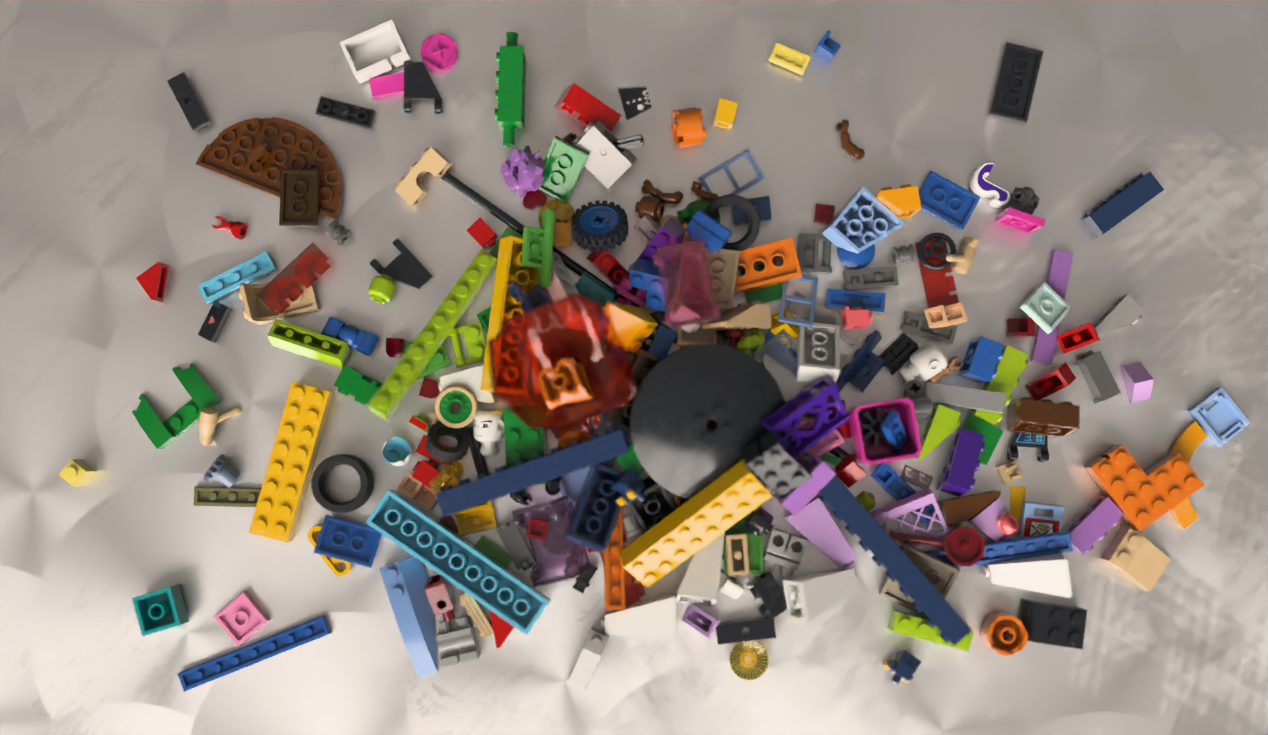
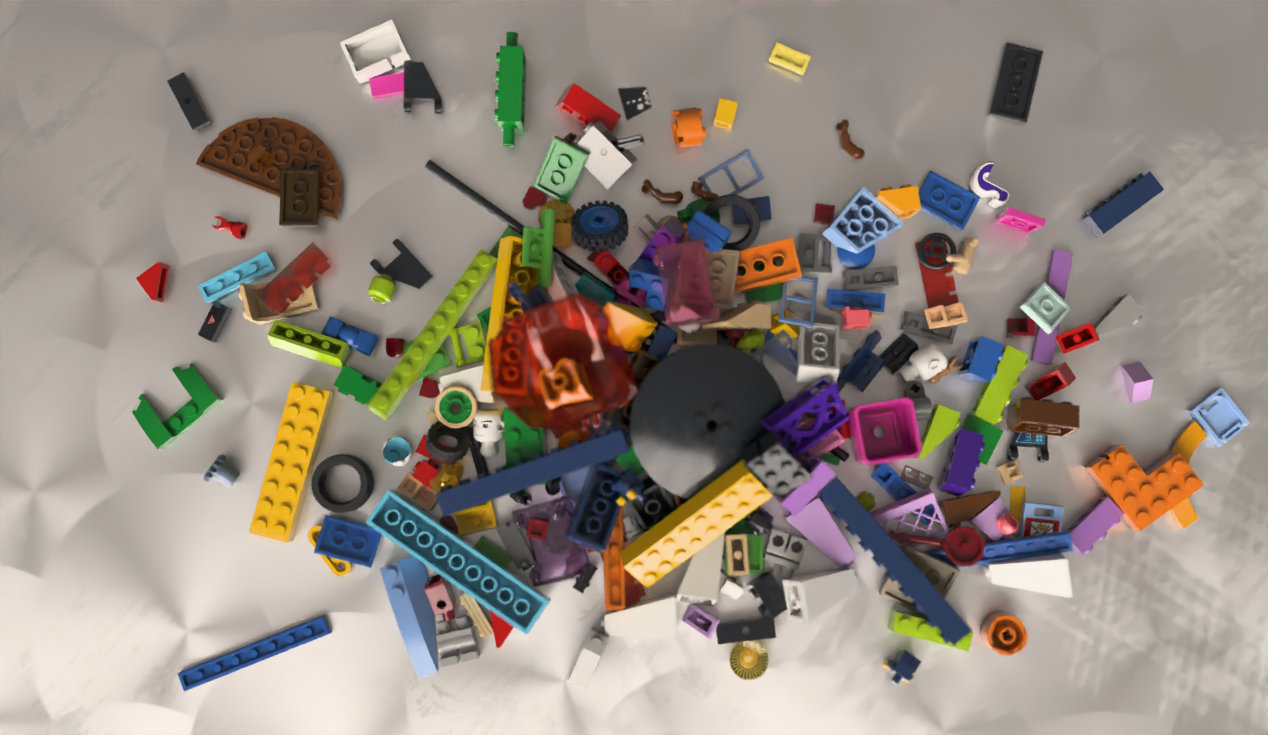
(77, 472): light yellow brick -> none
(160, 610): teal brick -> none
(208, 420): tan piece -> none
(226, 496): olive tile -> none
(241, 618): bright pink tile -> none
(338, 232): dark grey bush -> none
(355, 116): black tile -> none
(411, 186): tan arch -> none
(420, 422): plate -> none
(439, 52): dark pink tile -> none
(482, 234): red brick -> none
(523, 171): medium lavender brick -> none
(650, 206): reddish brown head -> none
(827, 47): blue panel -> none
(849, 471): red panel -> none
(876, 417): black gear -> none
(895, 432): blue tile -> none
(903, 254): dark grey bush -> none
(966, 397): light grey tile -> none
(1024, 200): dark grey brick -> none
(1053, 623): black brick -> none
(1097, 375): dark grey brick -> none
(1135, 557): tan slope -> none

